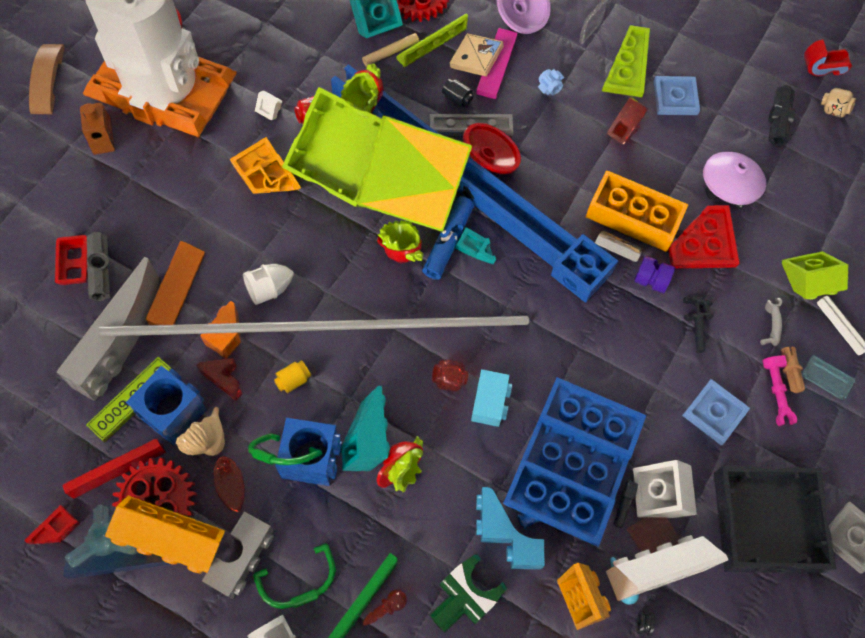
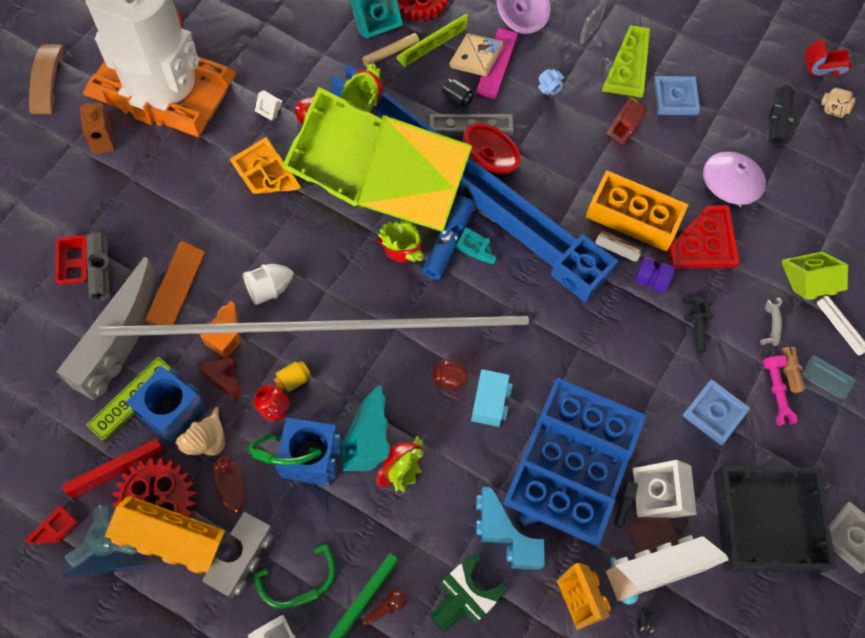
(271, 402): none -> red head

